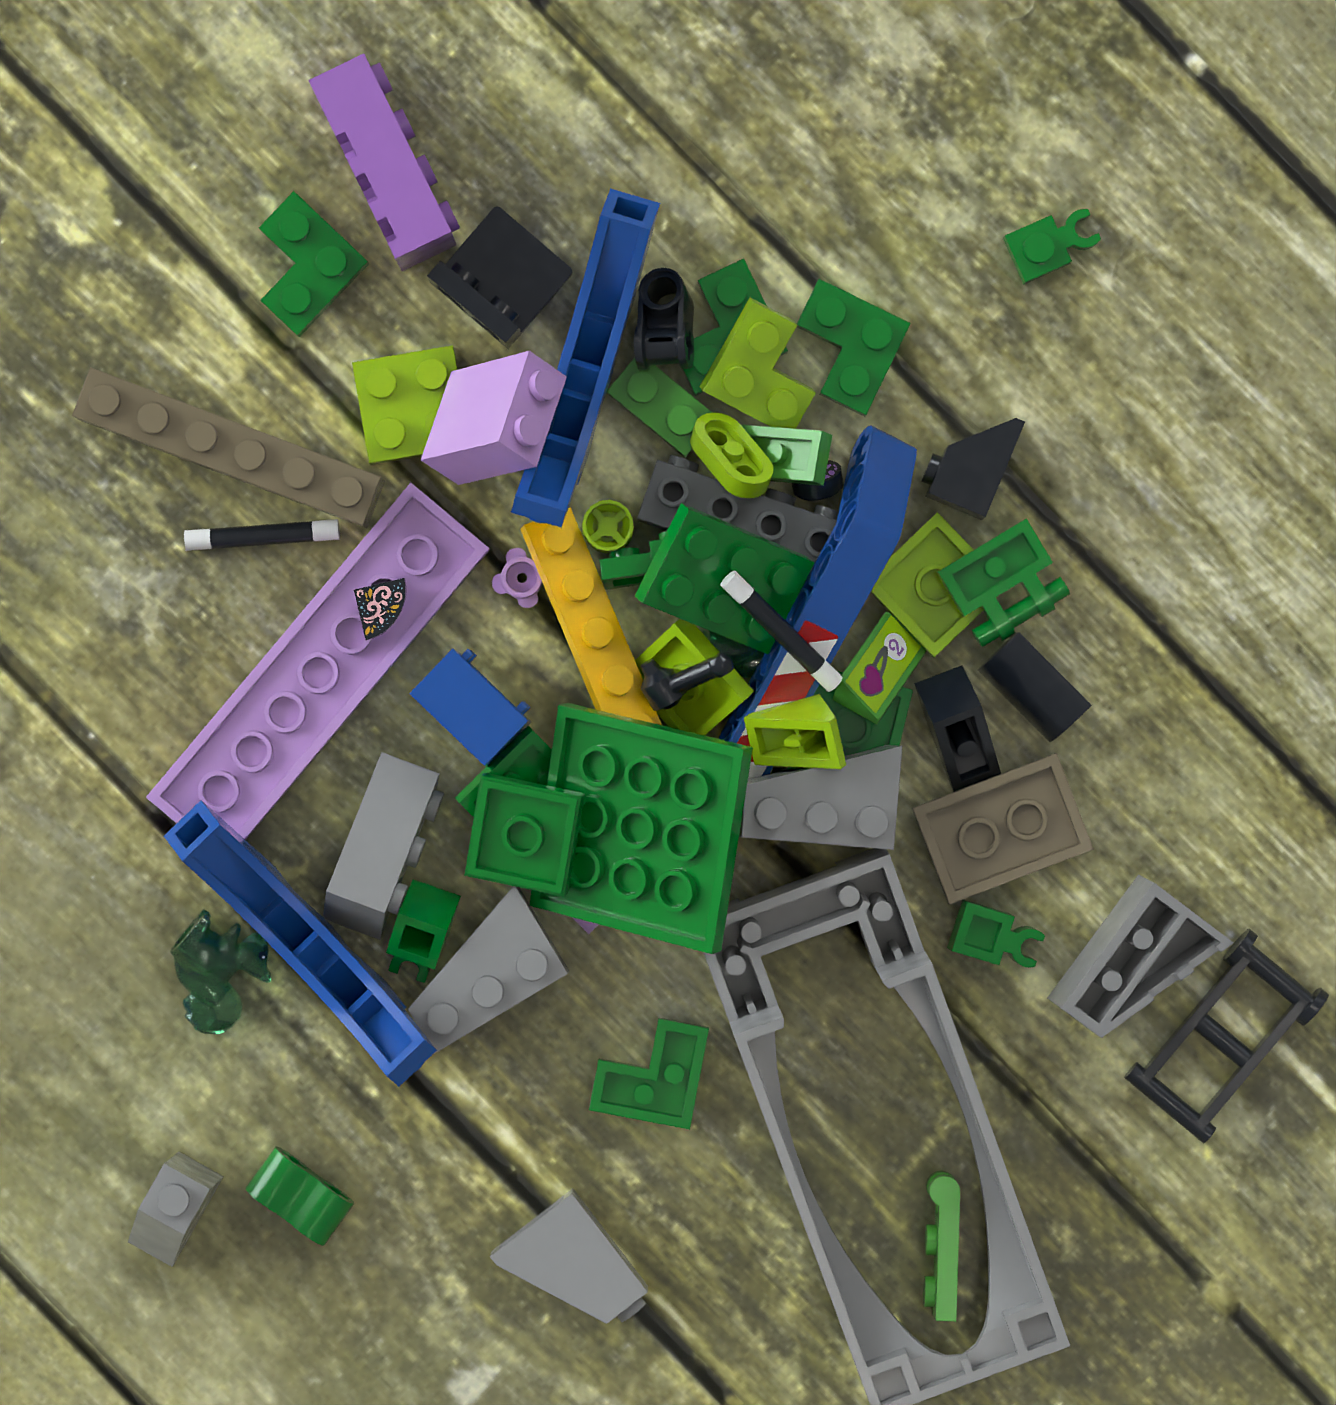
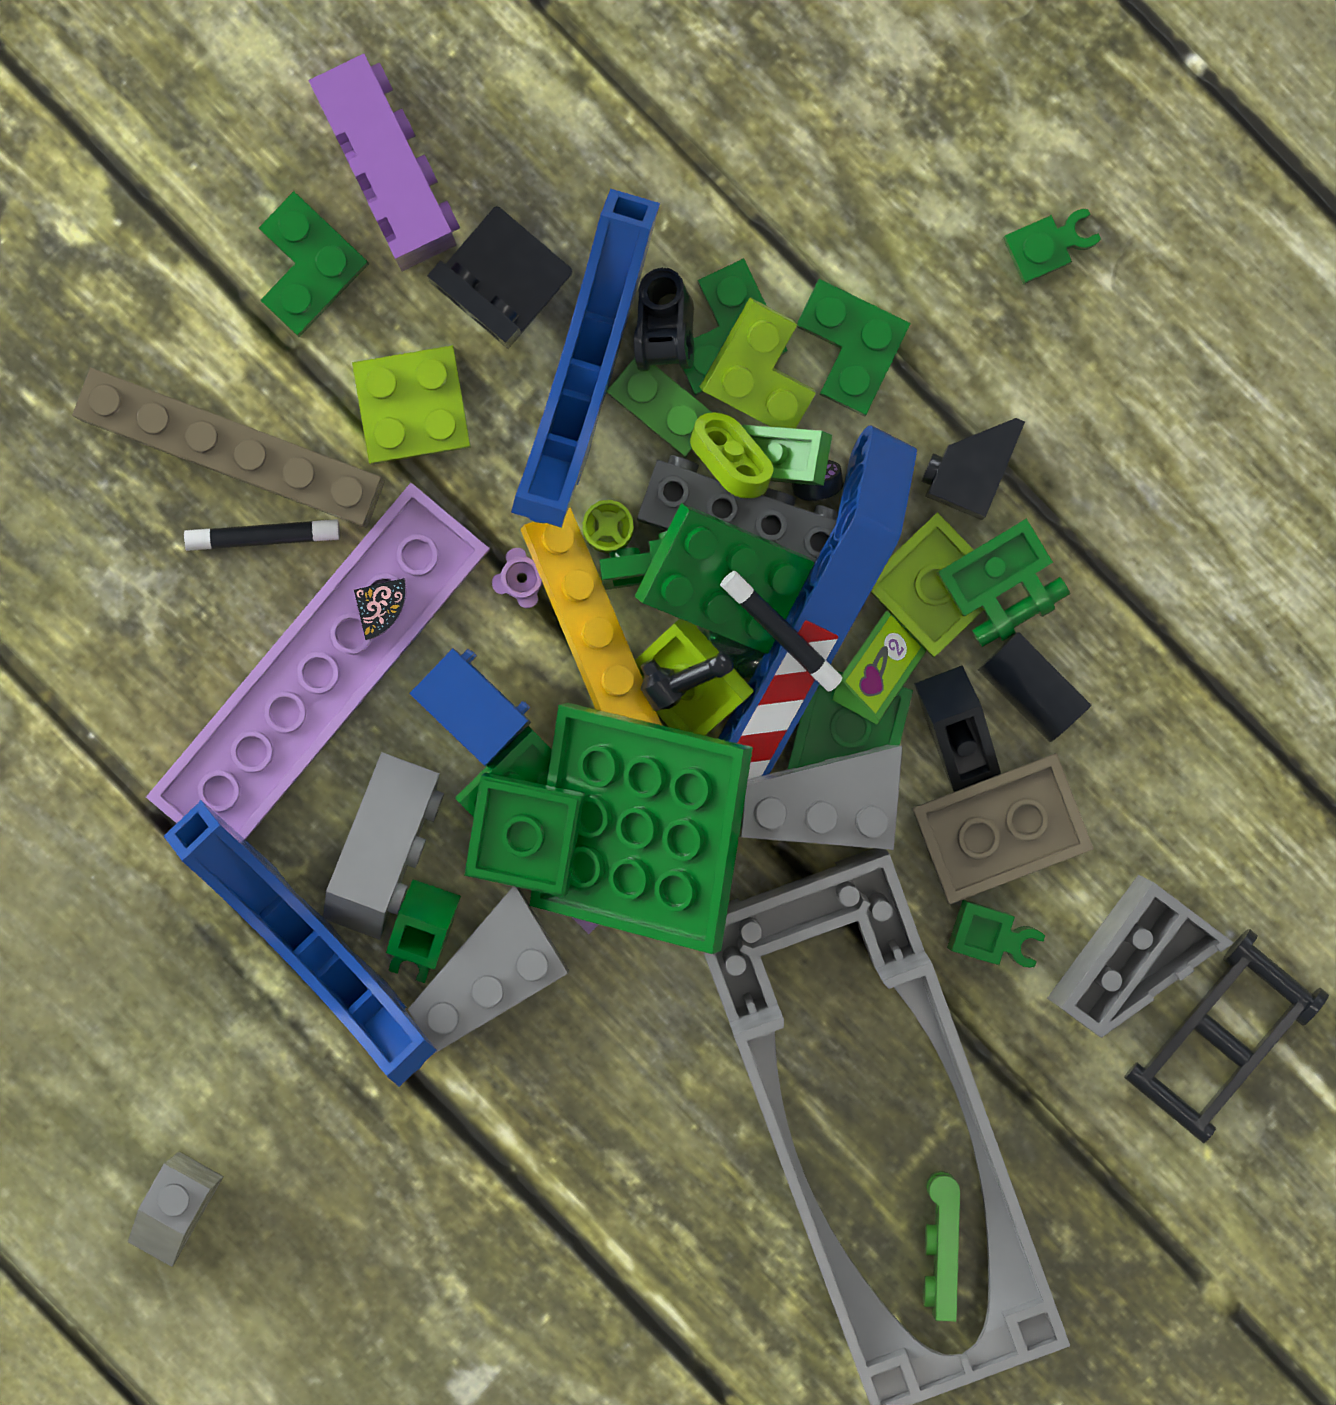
(206, 964): clear green animal -> none
(299, 1196): green axle -> none
(494, 418): lavender brick -> none
(574, 1260): light grey slope -> none
(664, 1090): green plate -> none
(796, 735): lime slope -> none

